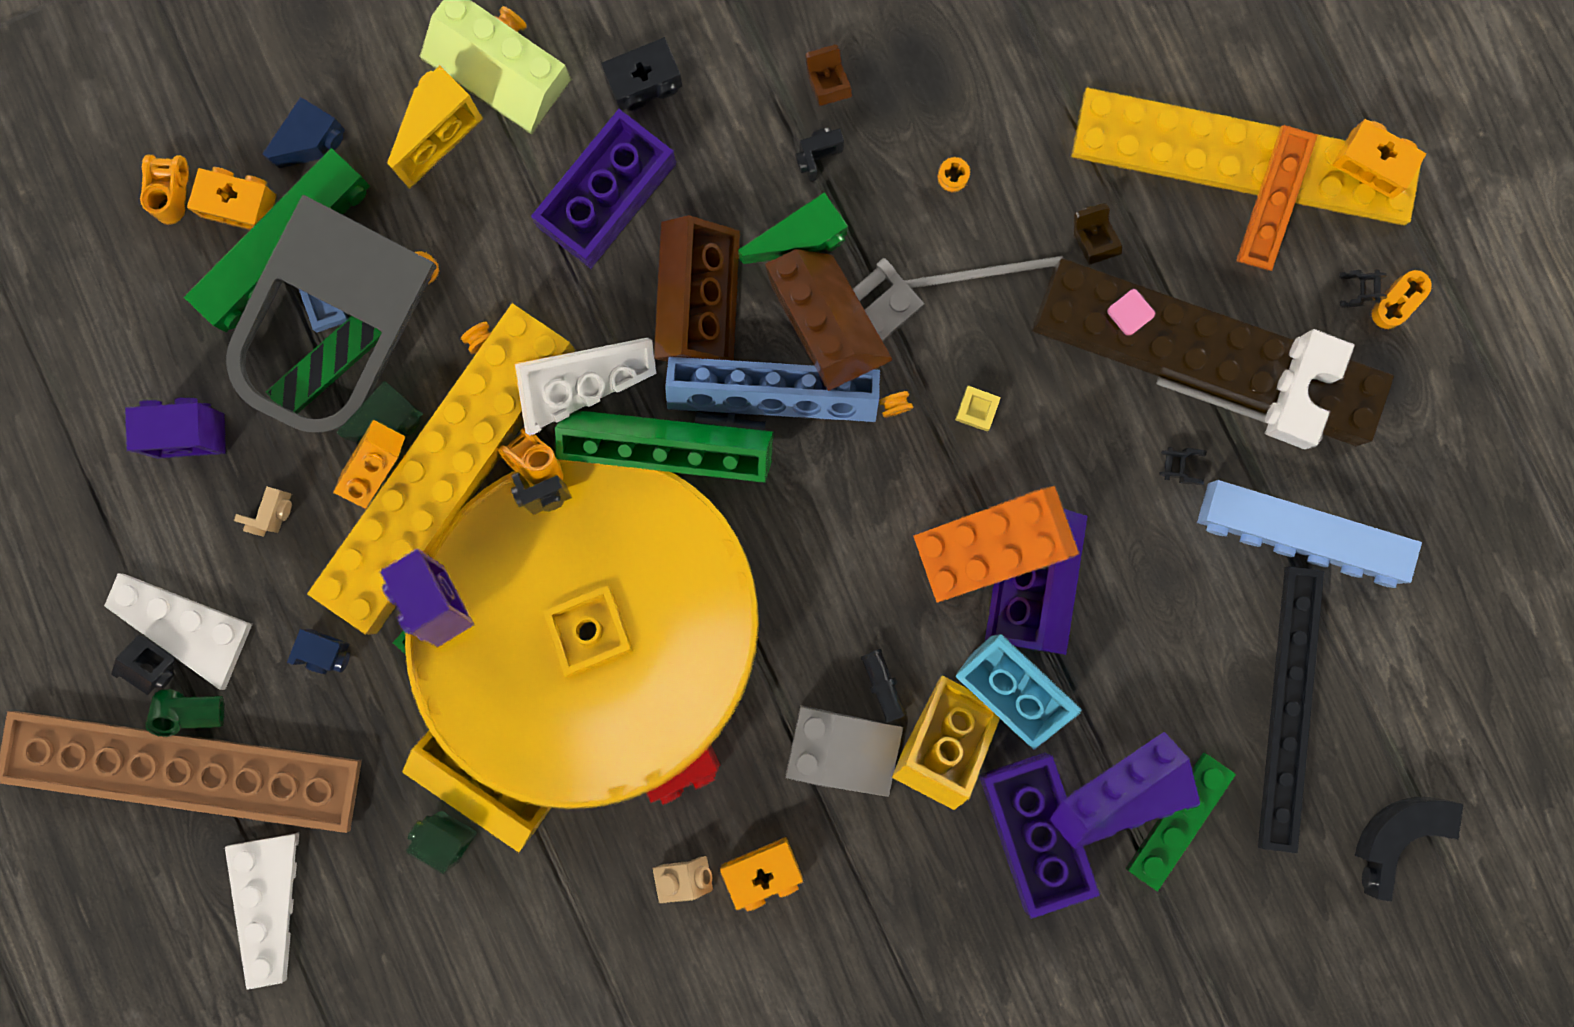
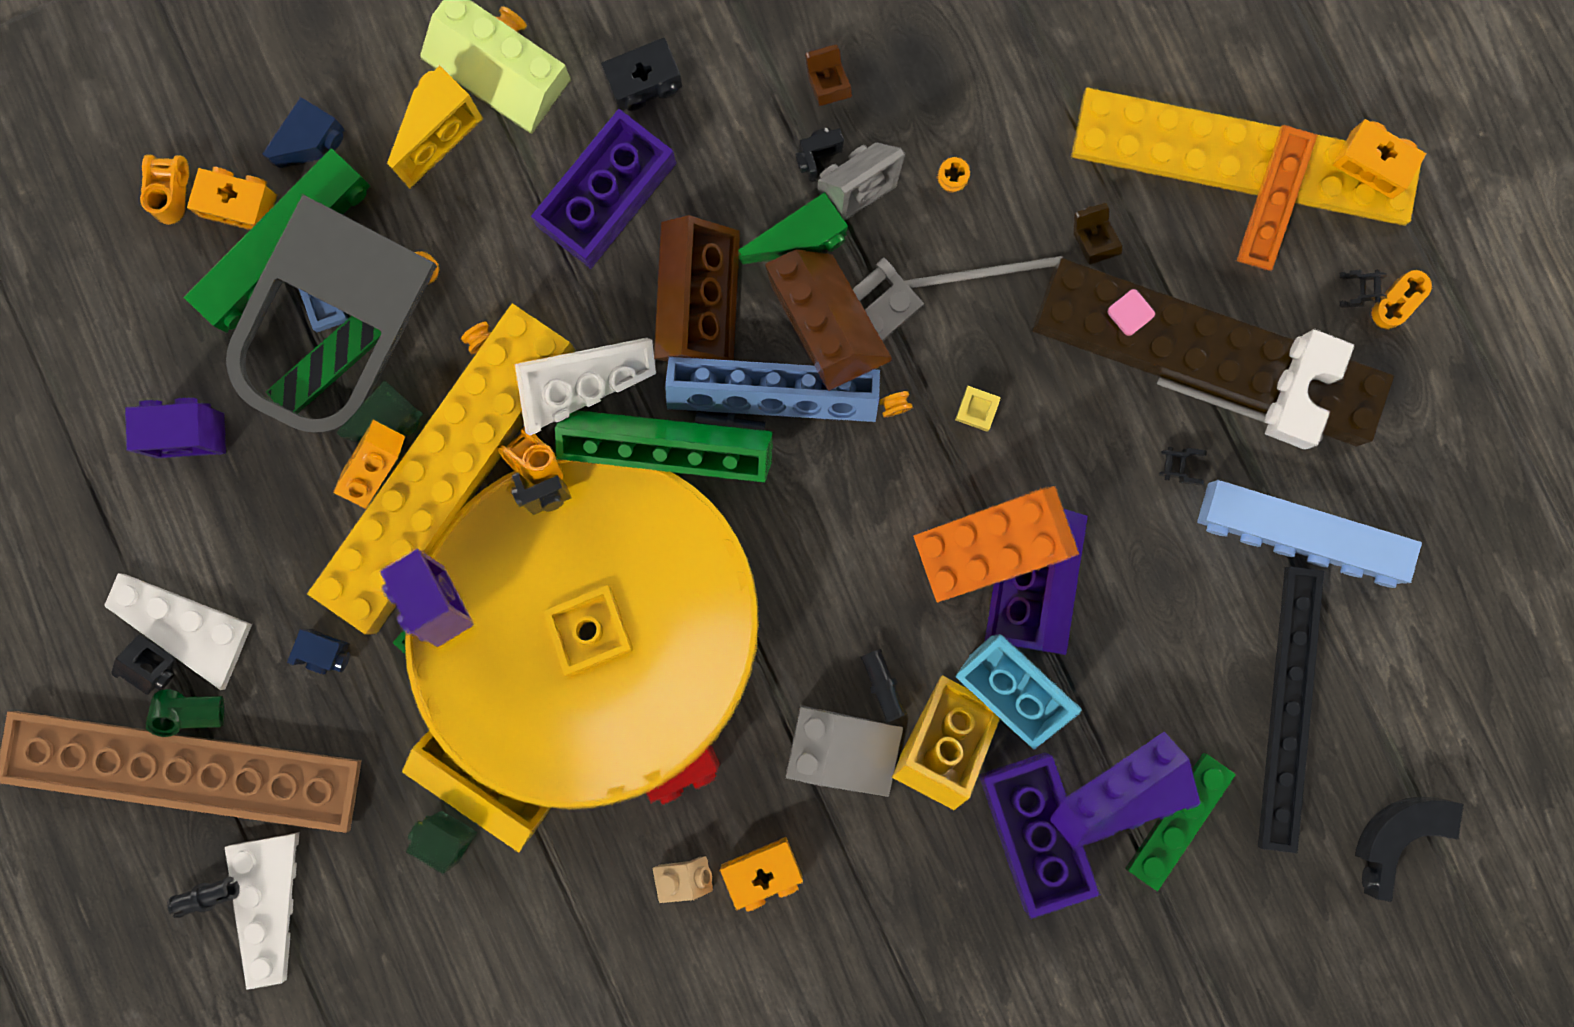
(203, 897): none -> black pin
(272, 511): tan bracket -> none
(862, 178): none -> light grey slope

